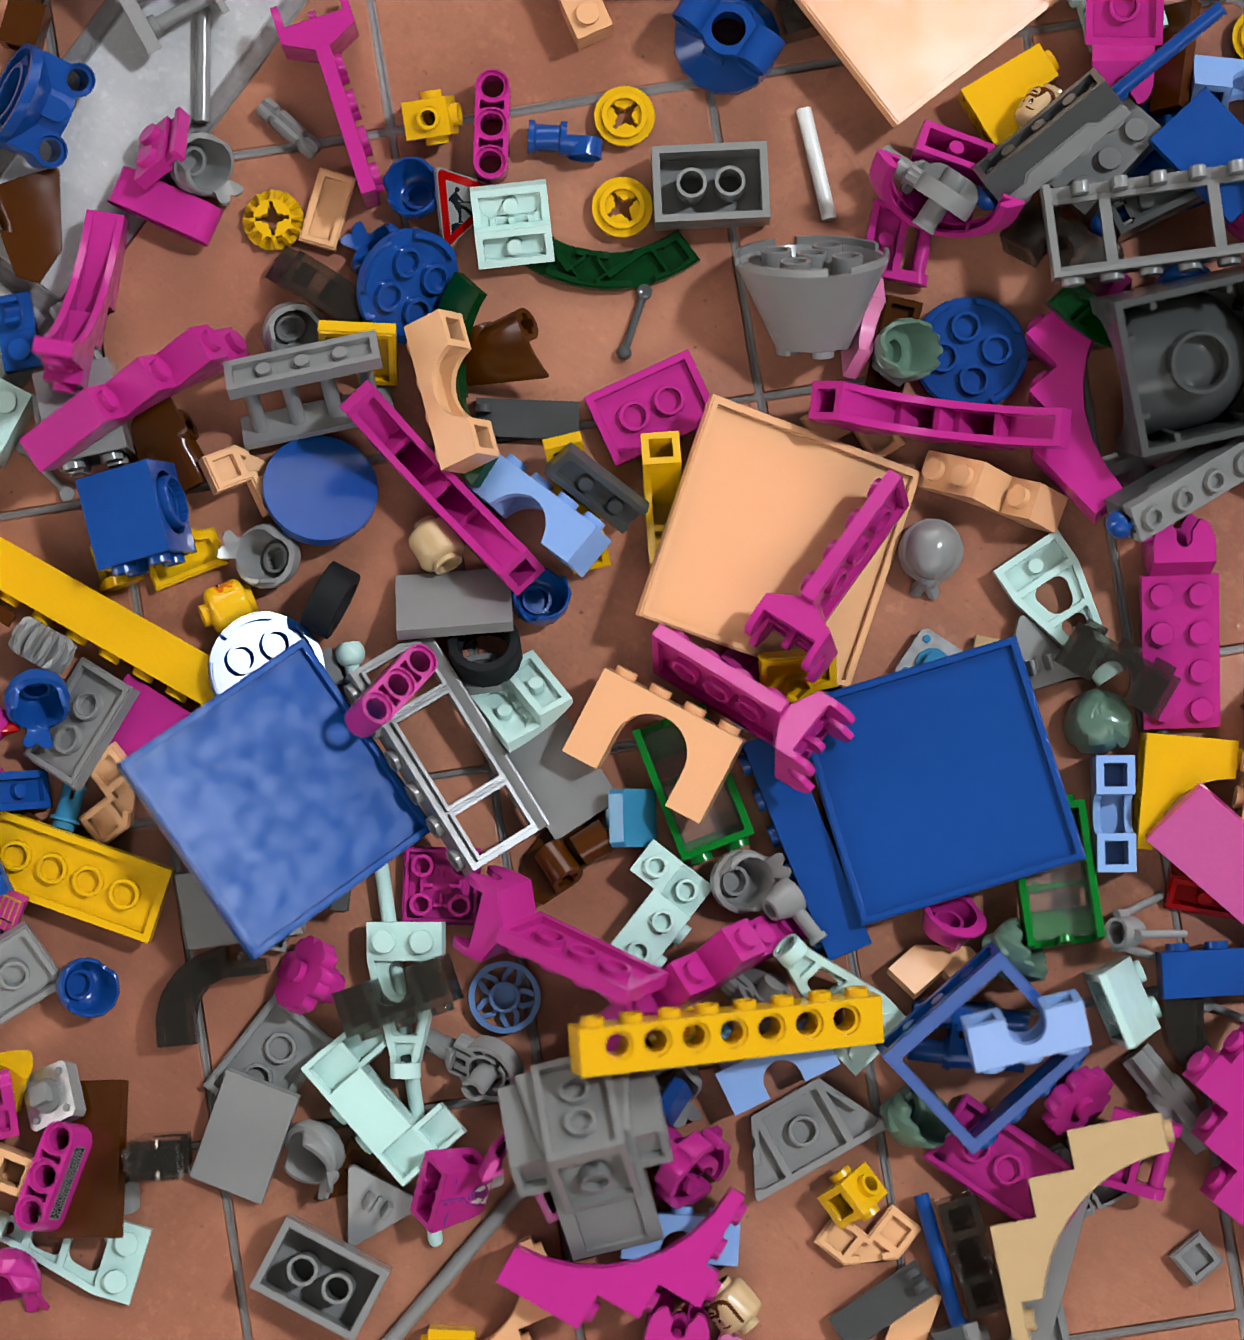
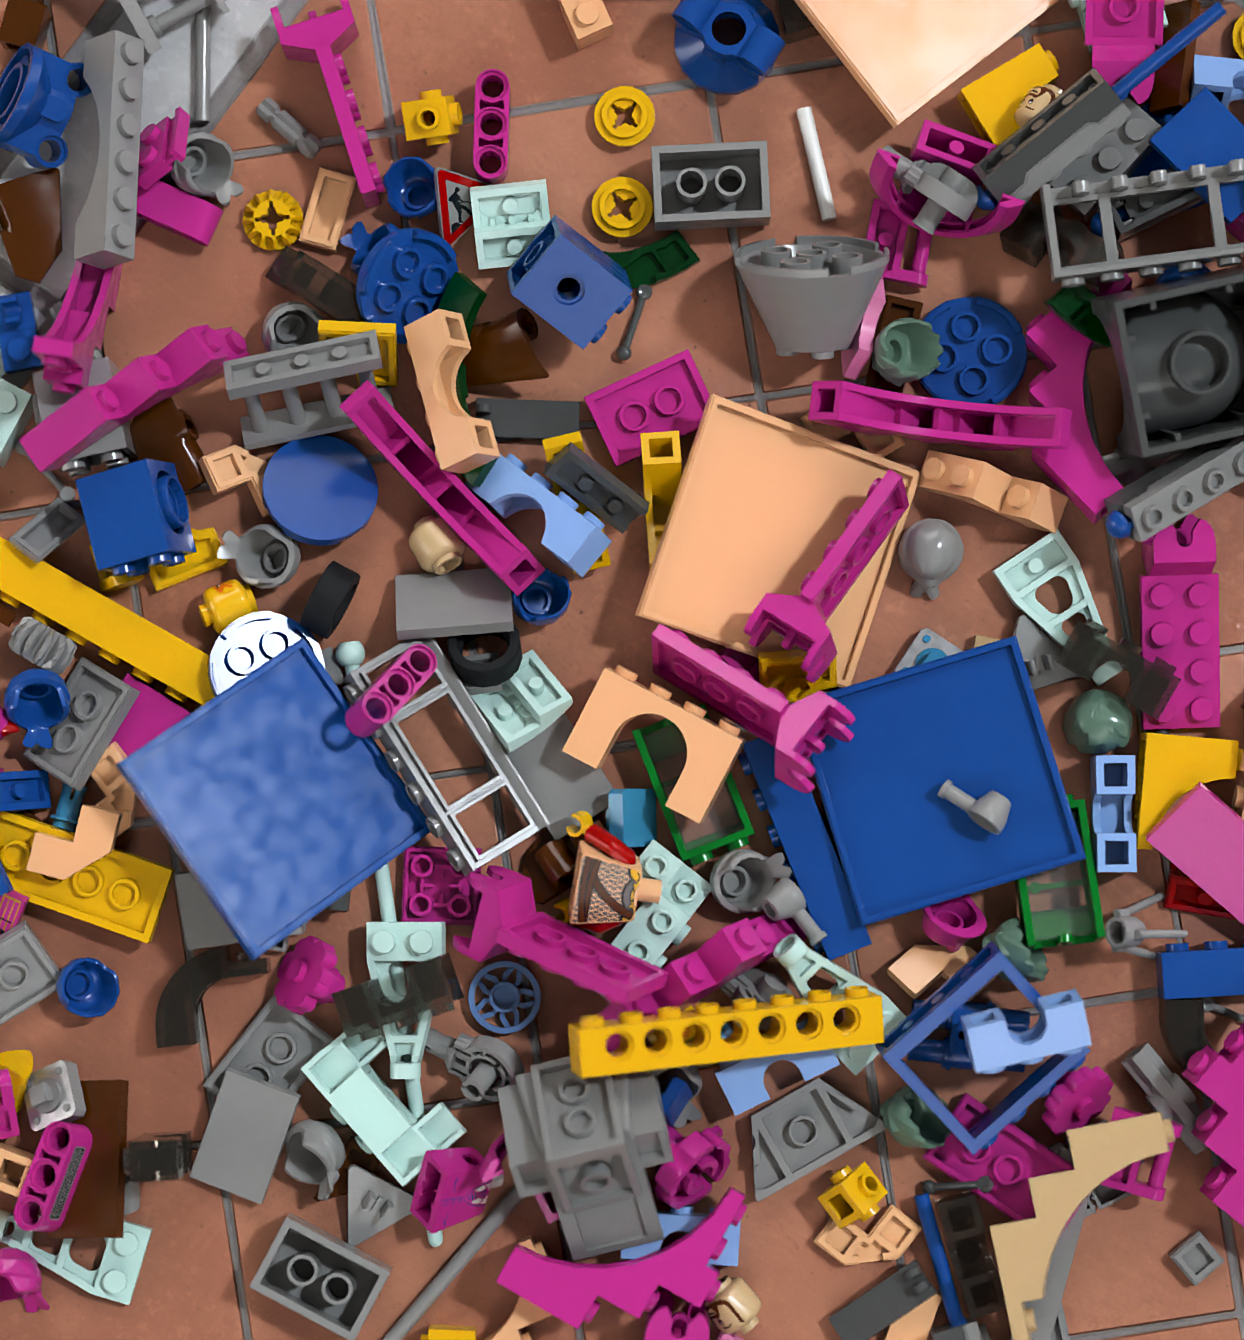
(47, 530): none -> light grey tile
(92, 840): none -> light nougat tile
(108, 218): none -> light grey arch
(555, 138): blue connector -> none
(576, 305): none -> blue brick
(604, 880): none -> torso
(984, 1184): none -> dark grey hinge
(988, 812): none -> light grey bar
(1123, 1001): light aqua slope -> none

